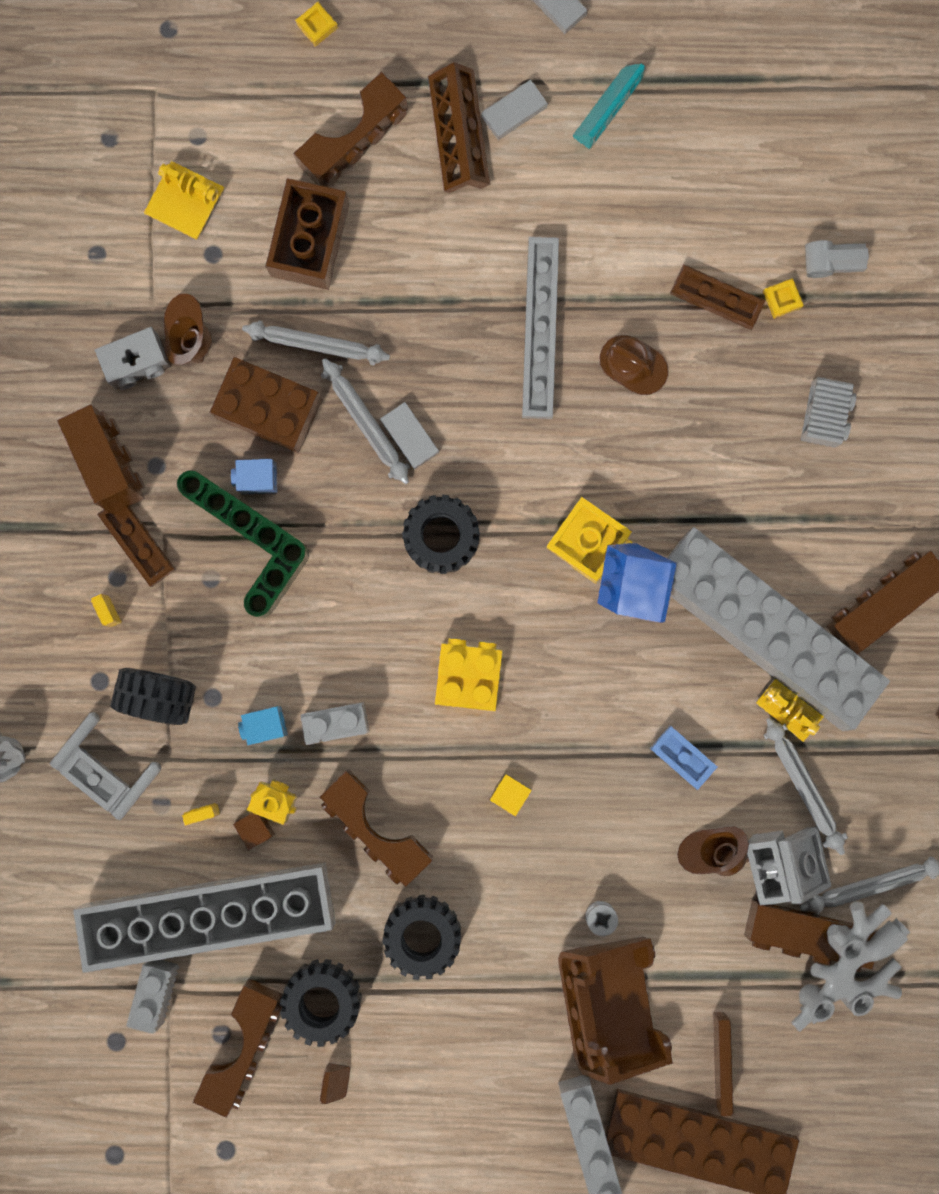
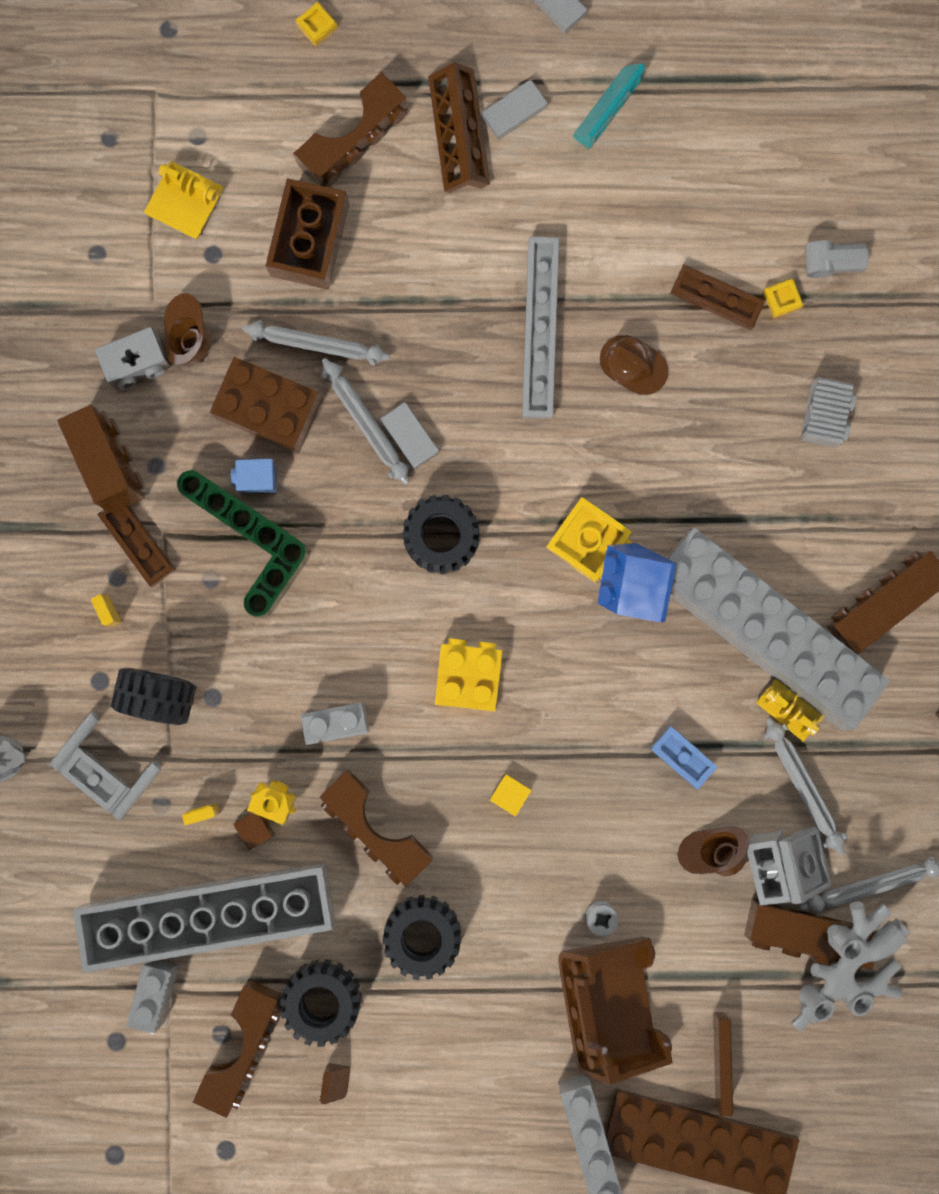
(262, 725): dark azure brick -> none

